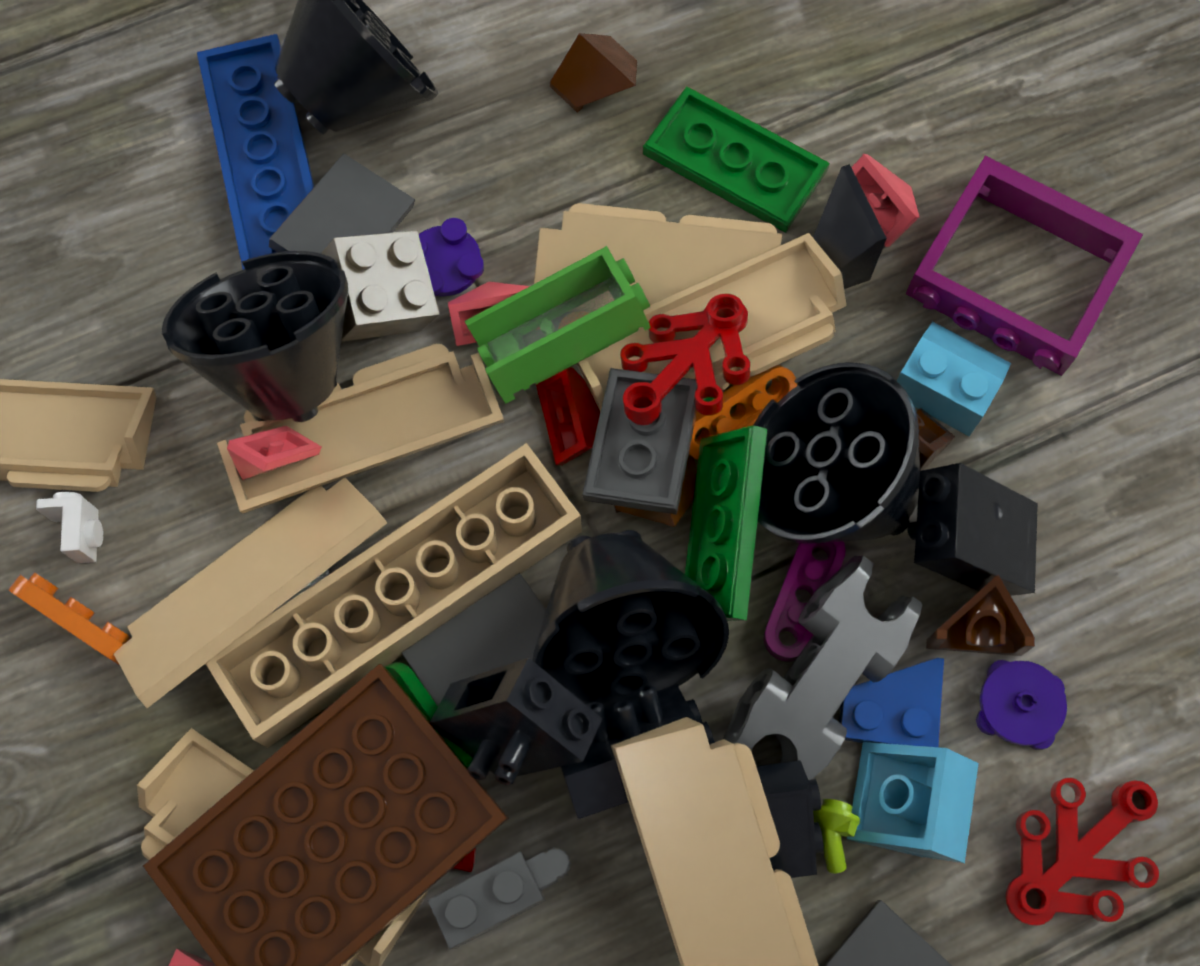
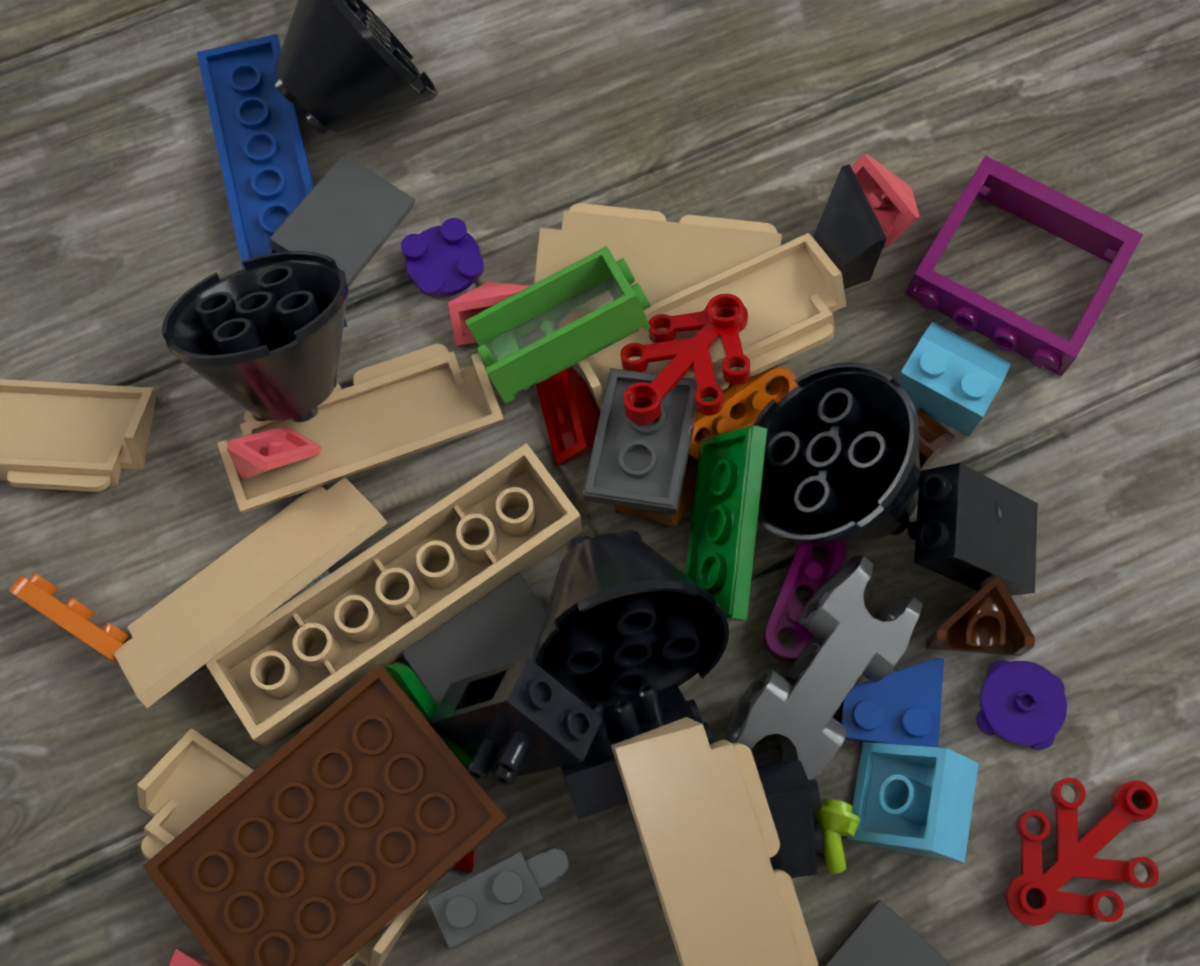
(80, 524): white bracket -> none
(386, 284): brick -> none
(593, 70): reddish brown slope -> none
(736, 159): green tile -> none

